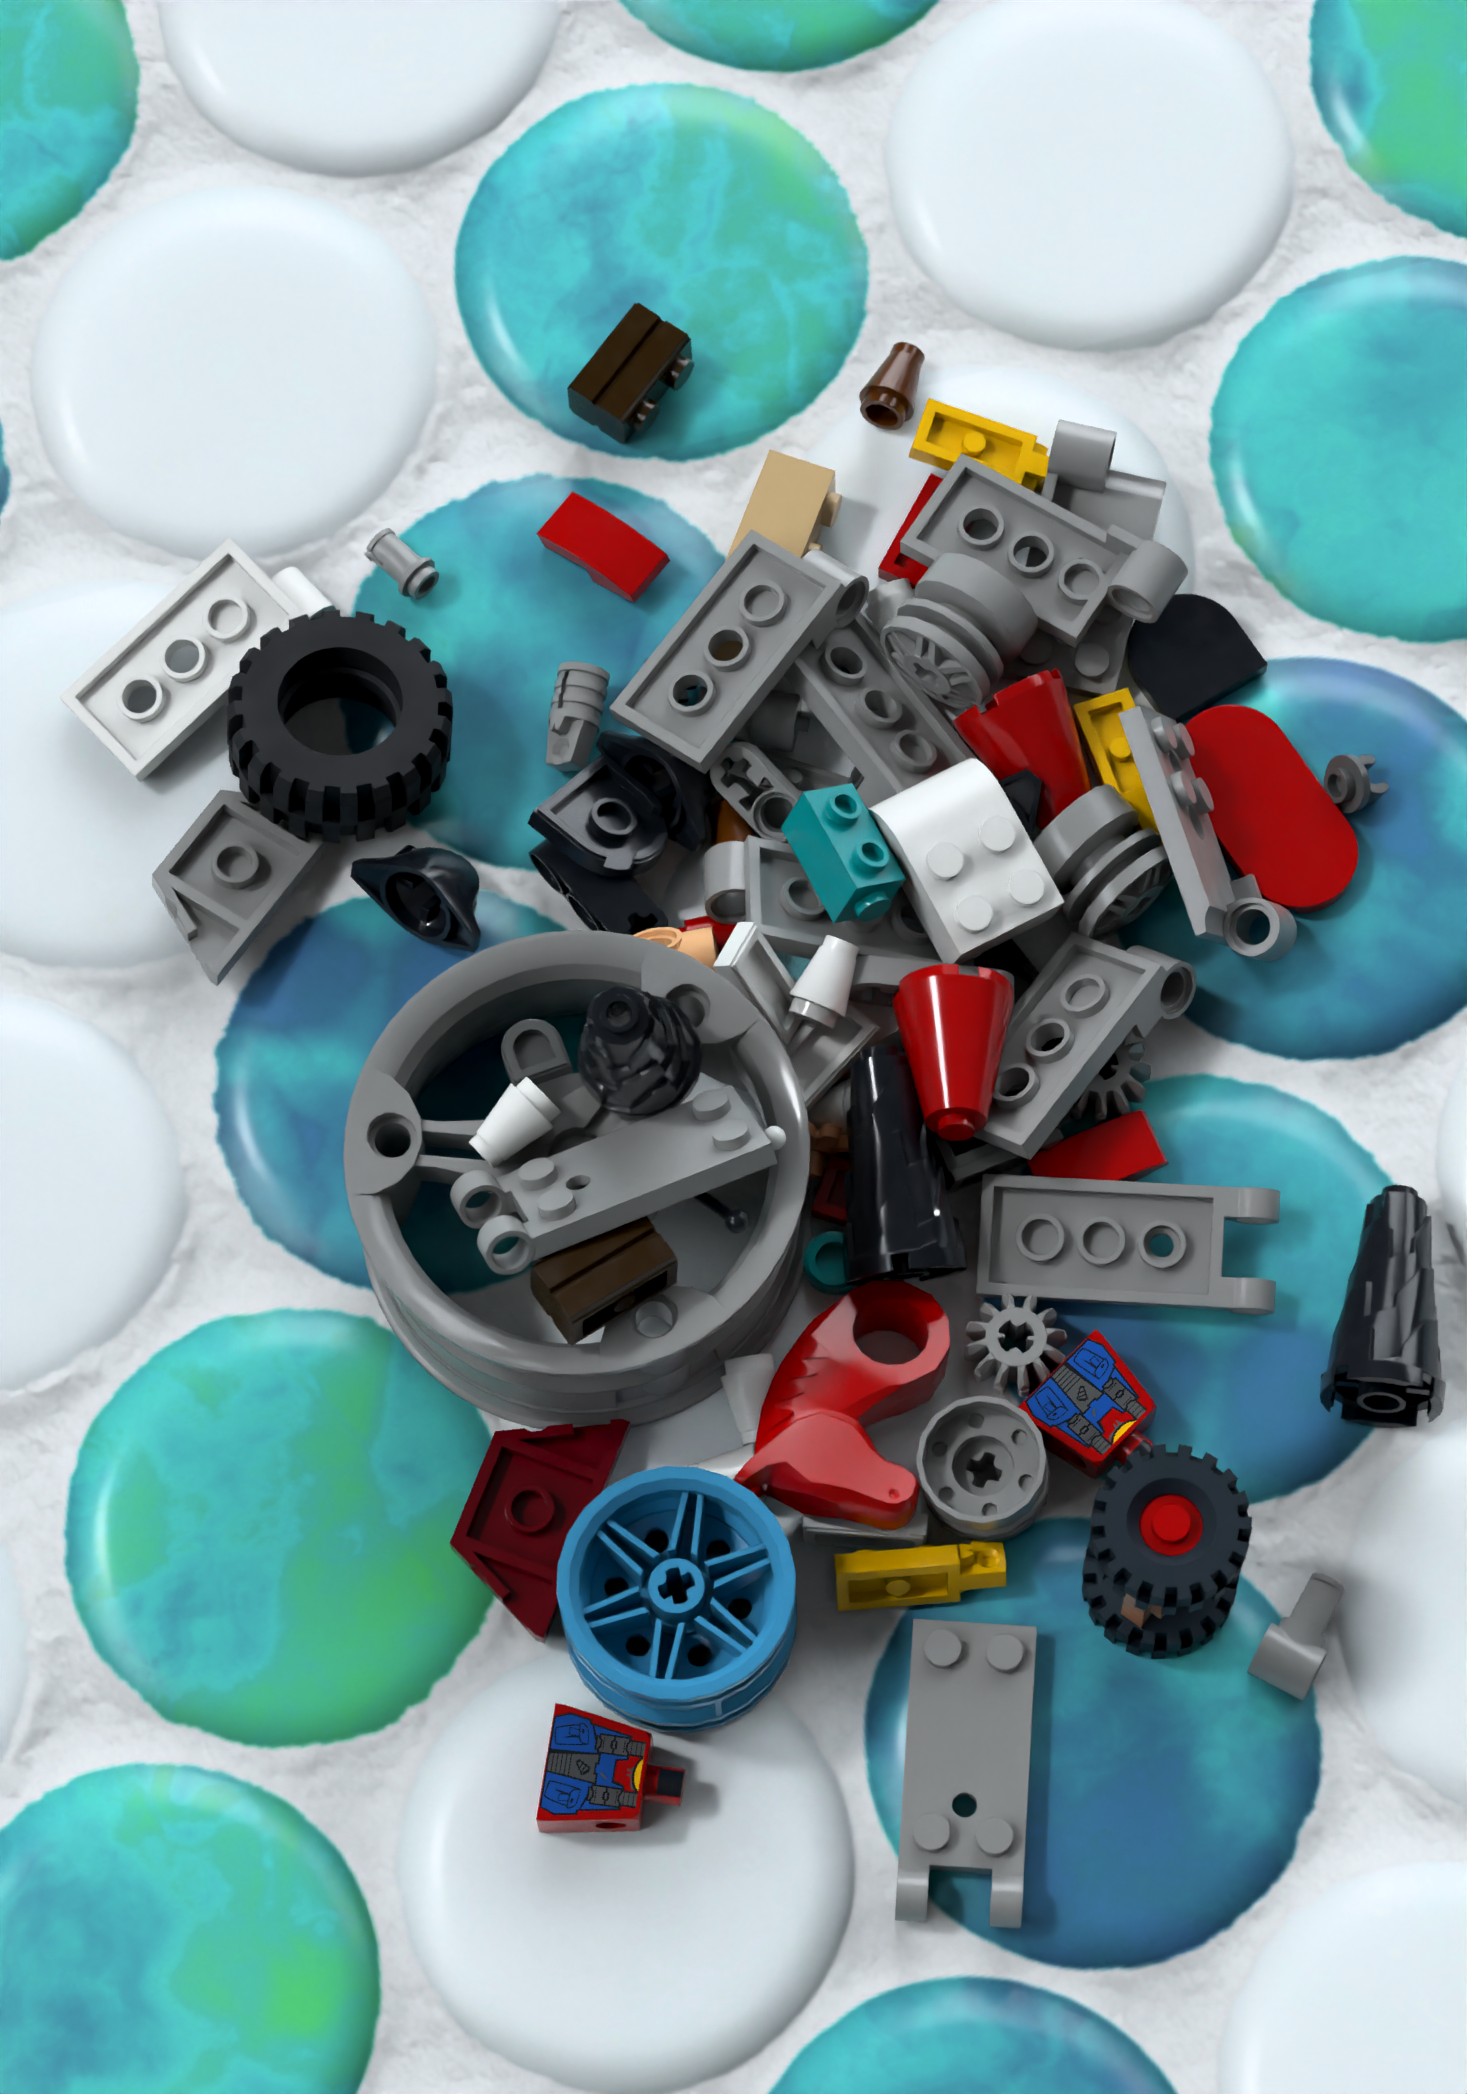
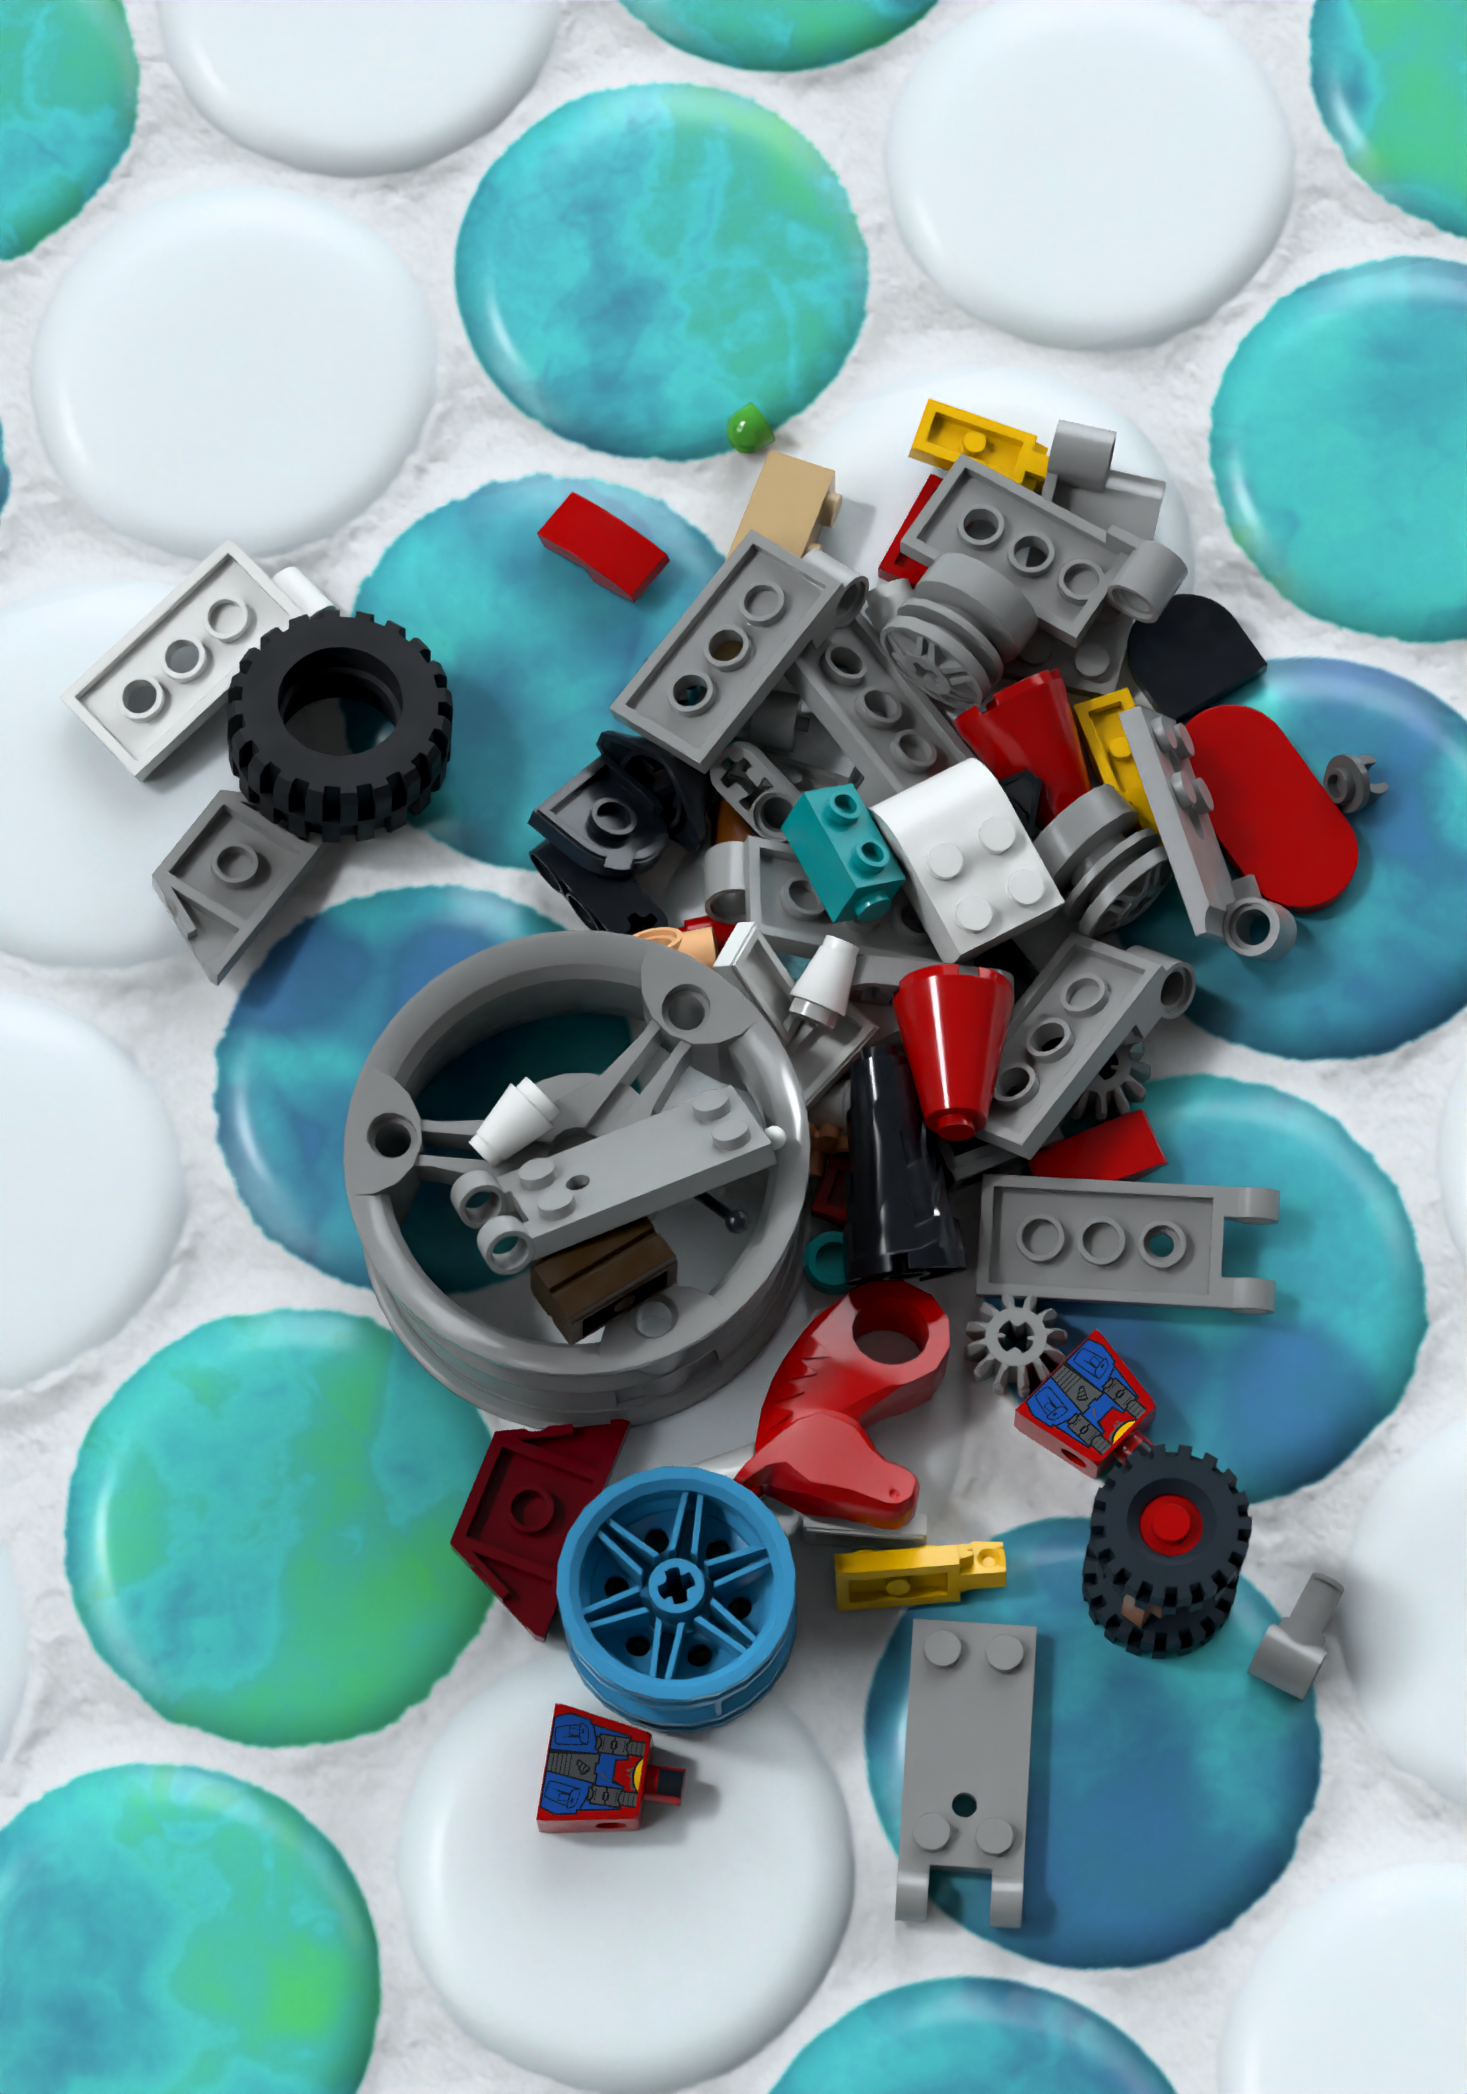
(412, 573): light grey pin -> none
(425, 893): black hat -> none
(534, 1051): dark grey tile -> none
(575, 714): light grey hinge -> none
(631, 374): dark brown brick -> none
(638, 1053): black cone -> none
(746, 1388): white cone -> none
(749, 430): none -> bright green hinge
(892, 390): reddish brown cone -> none
(969, 1438): light grey wheel -> none
(1386, 1338): black cone -> none

